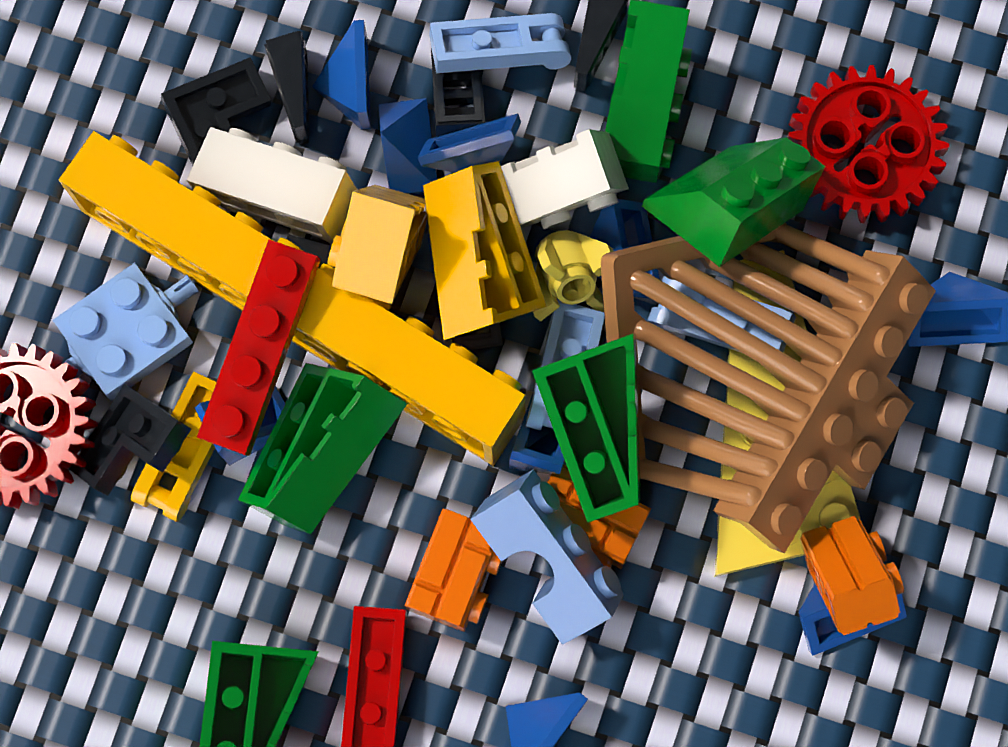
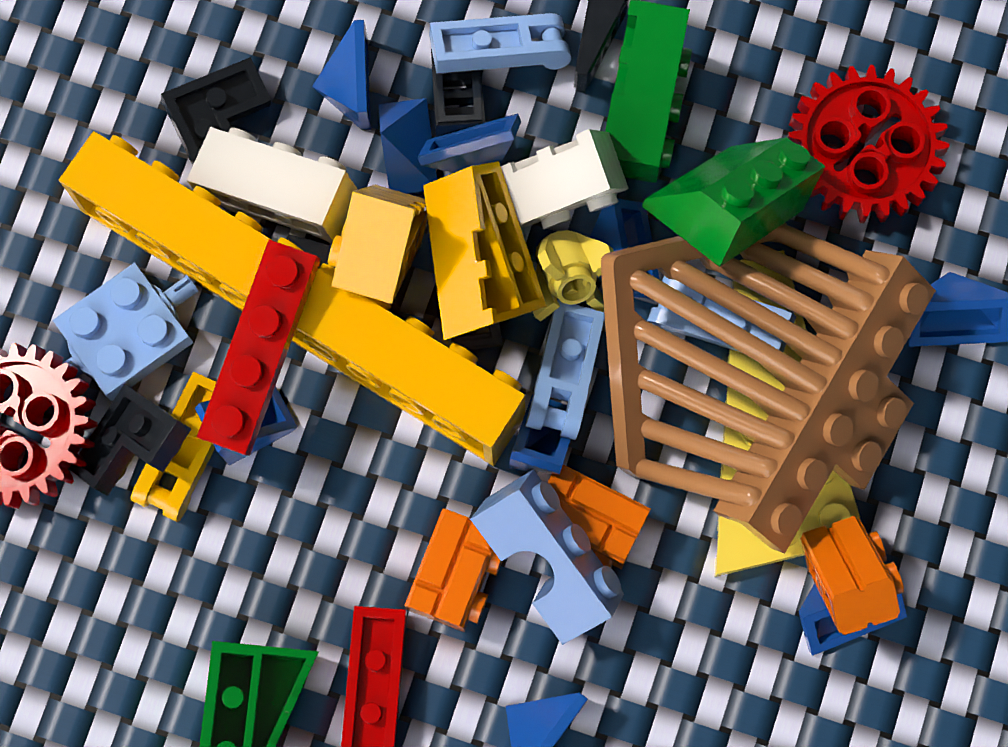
(290, 68): black slope -> none
(318, 445): green wedge -> none
(596, 423): green wedge -> none

